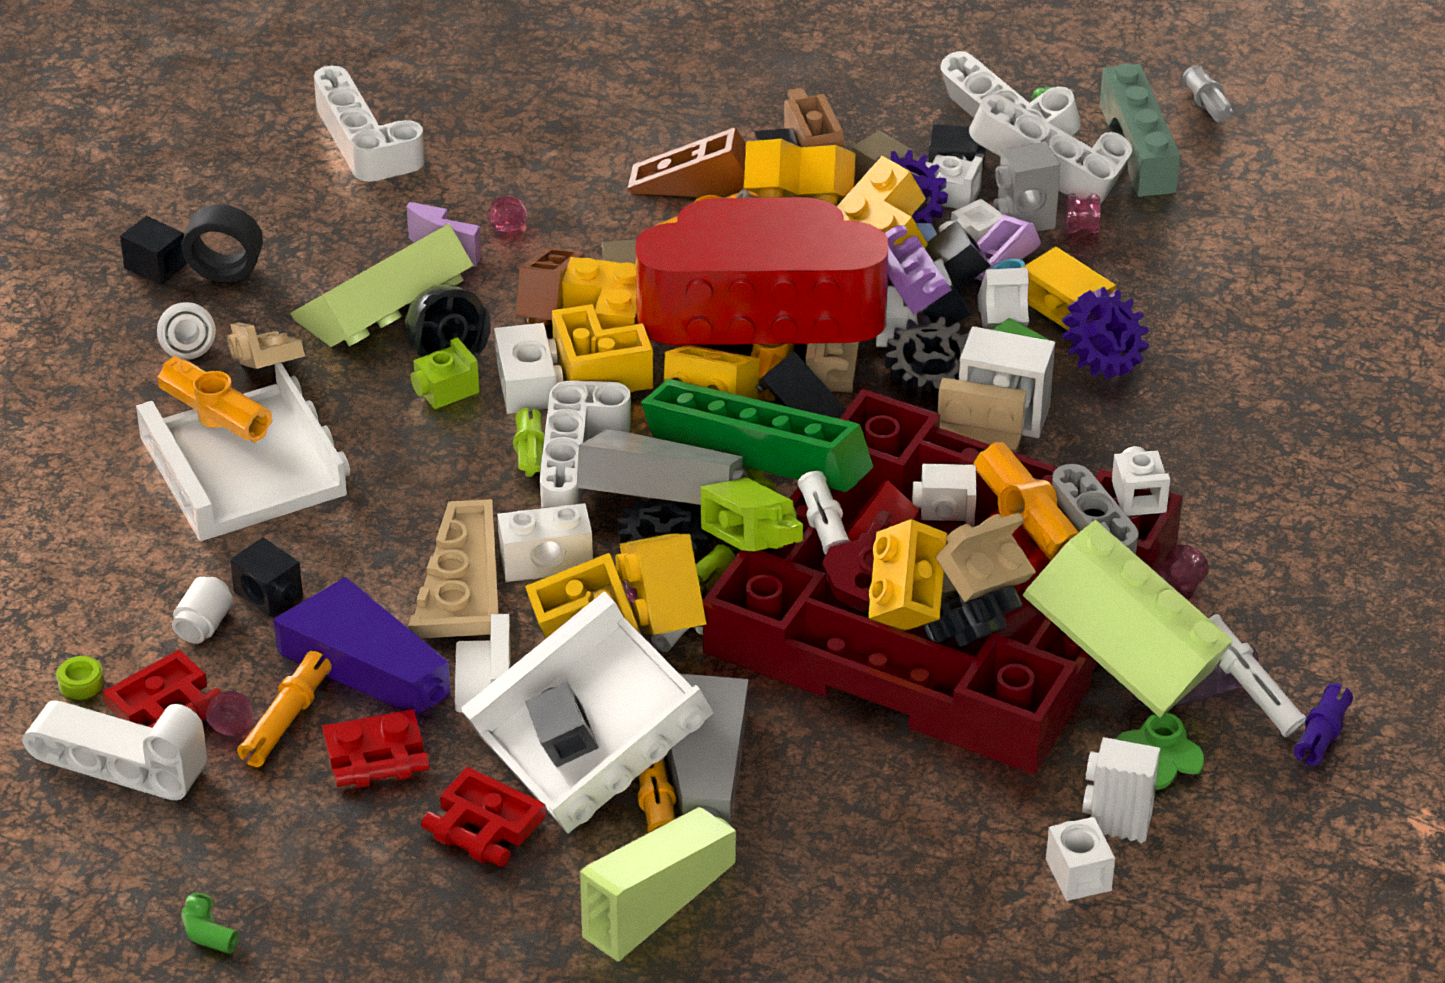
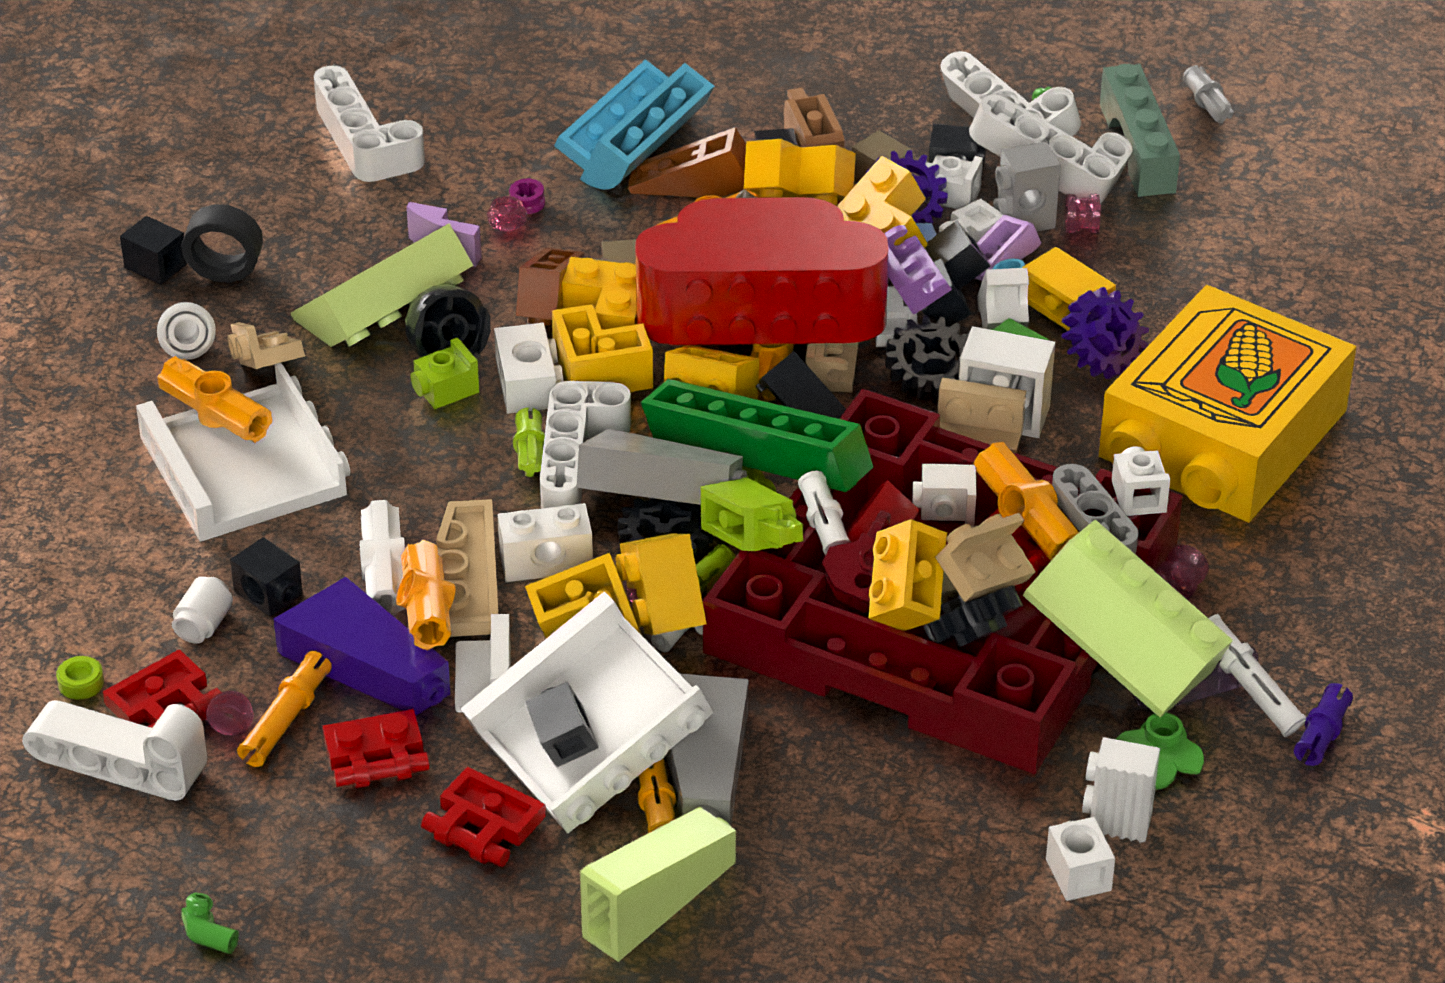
(382, 553): none -> white piece
(425, 595): none -> light orange piece
(533, 189): none -> magenta bush
(632, 122): none -> medium azure brick
(1229, 400): none -> yellow brick

